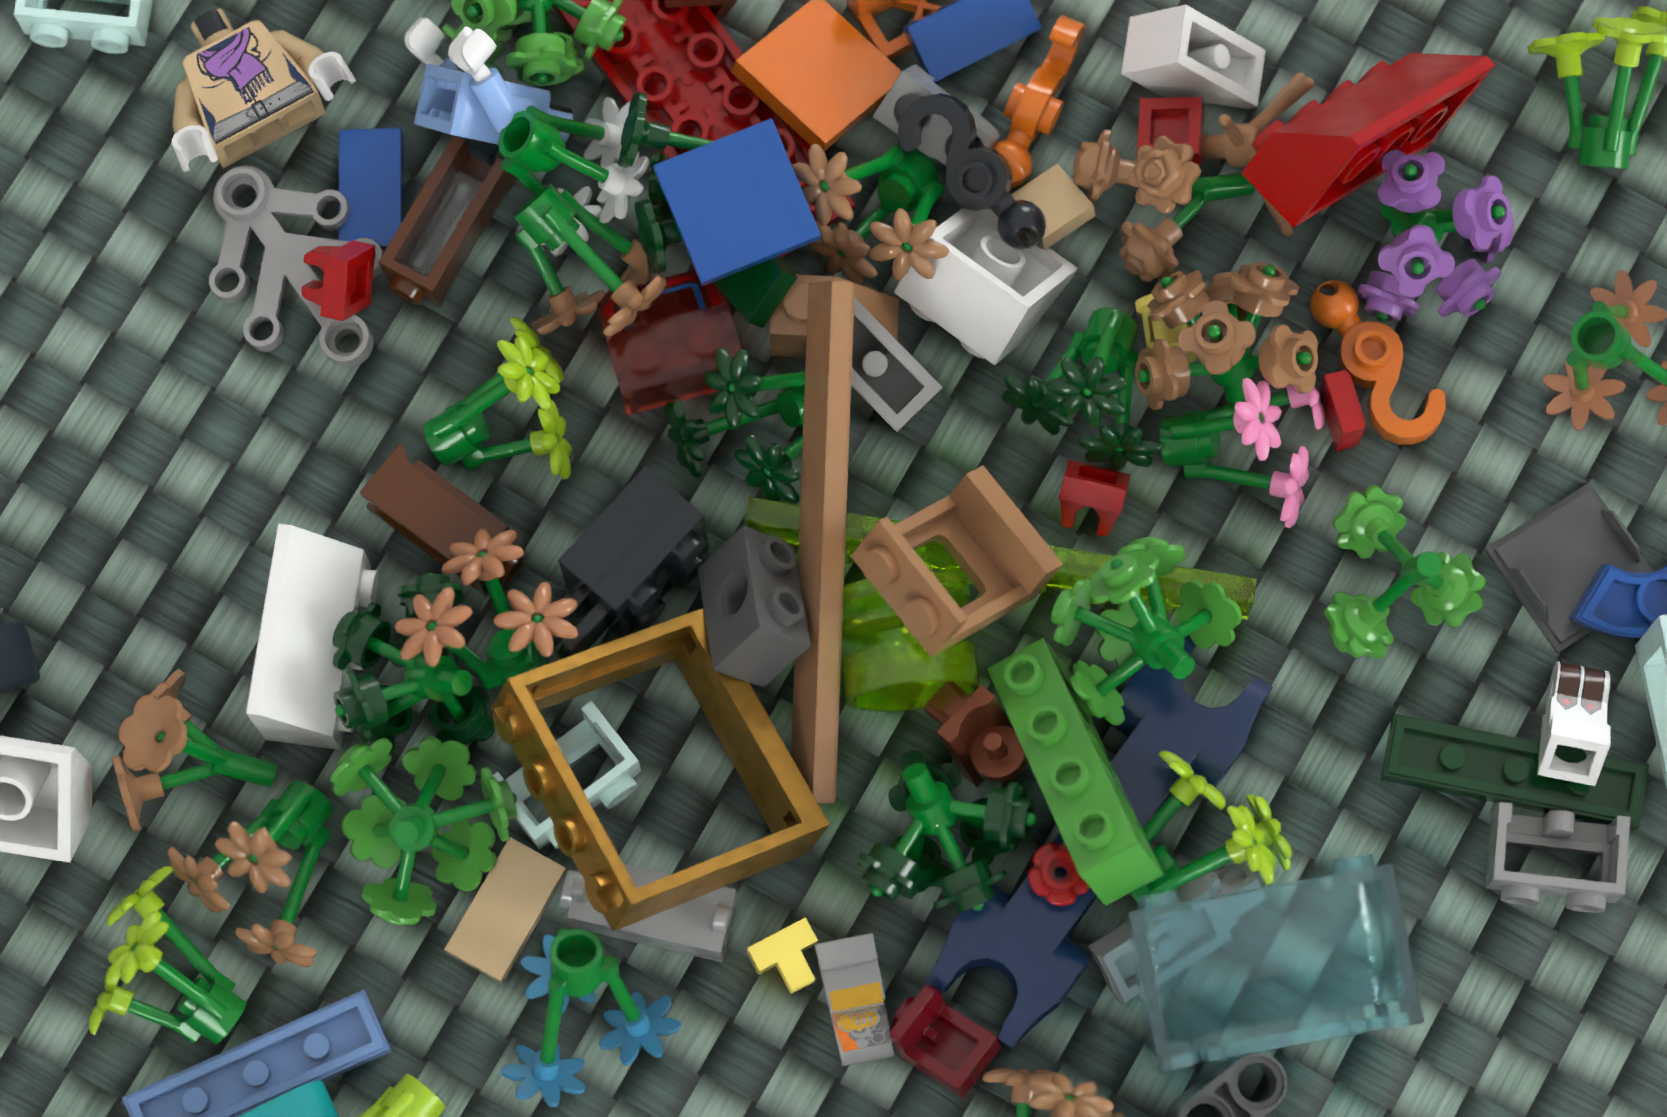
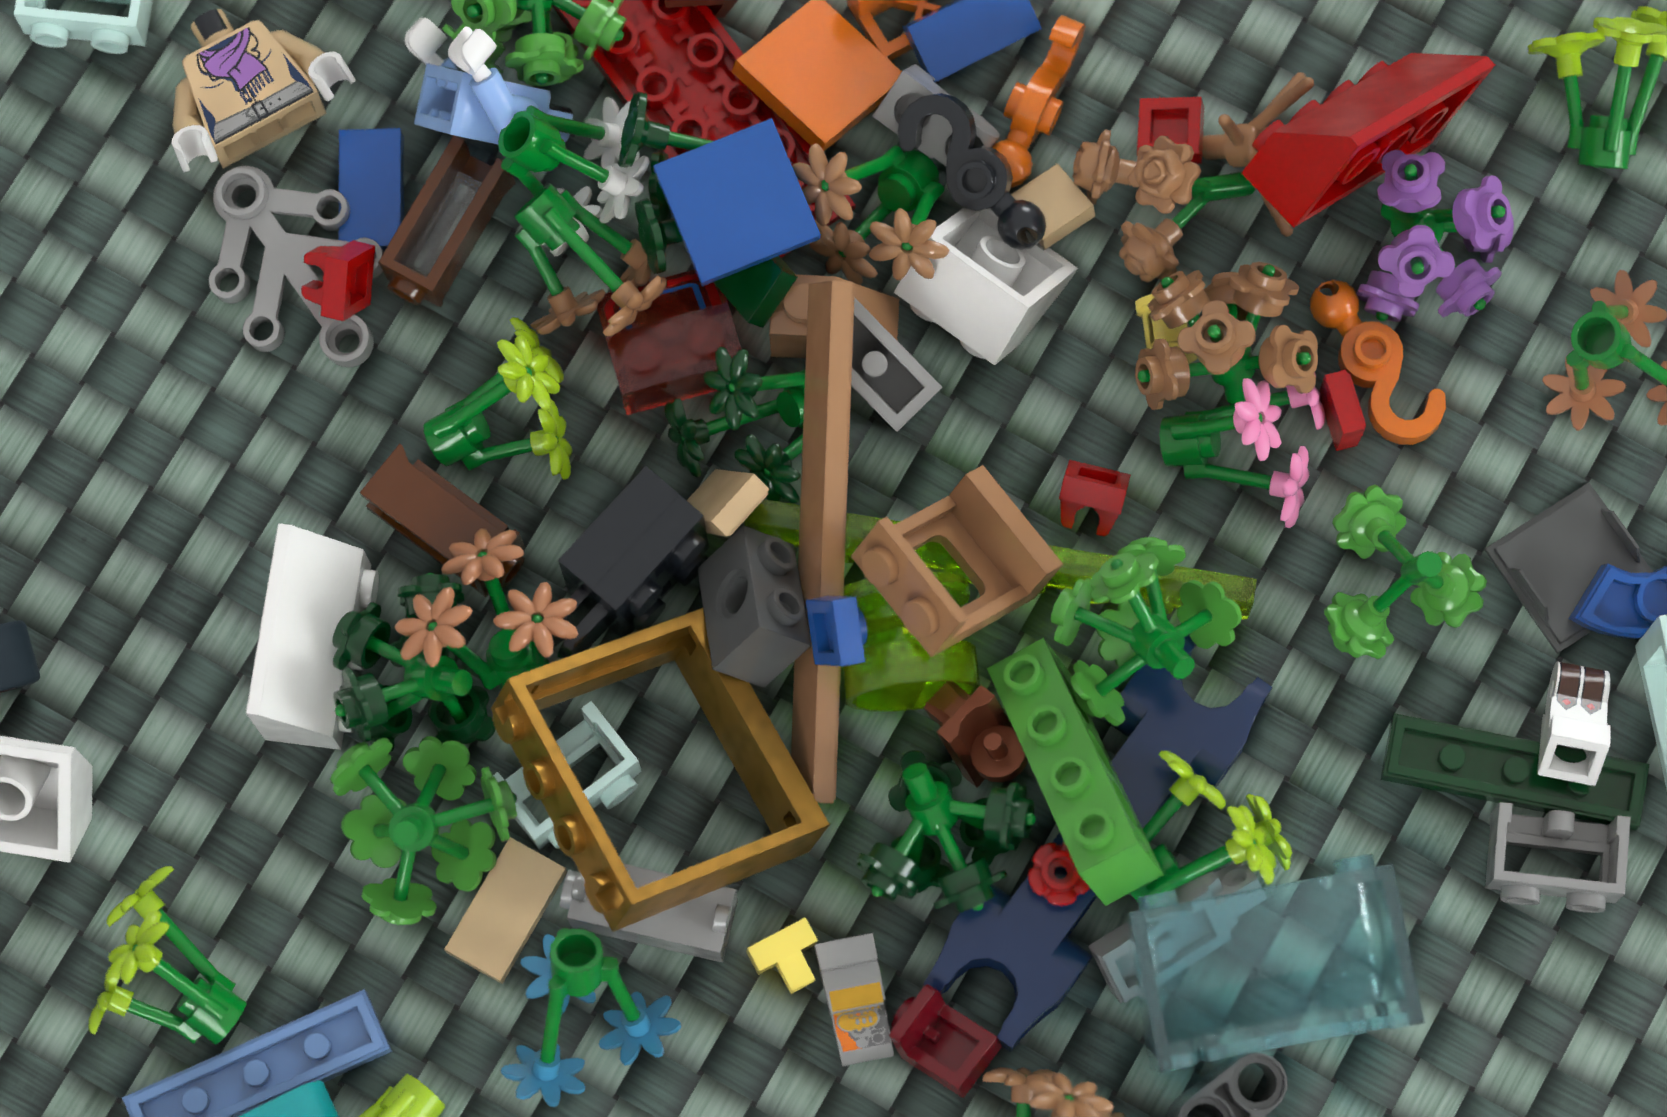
(160, 731): medium nougat plant -> none
(290, 821): plant -> none
(728, 500): none -> tan tile
(836, 630): none -> blue plate
(1104, 349): dark green plant -> none
(1192, 56): white slope -> none

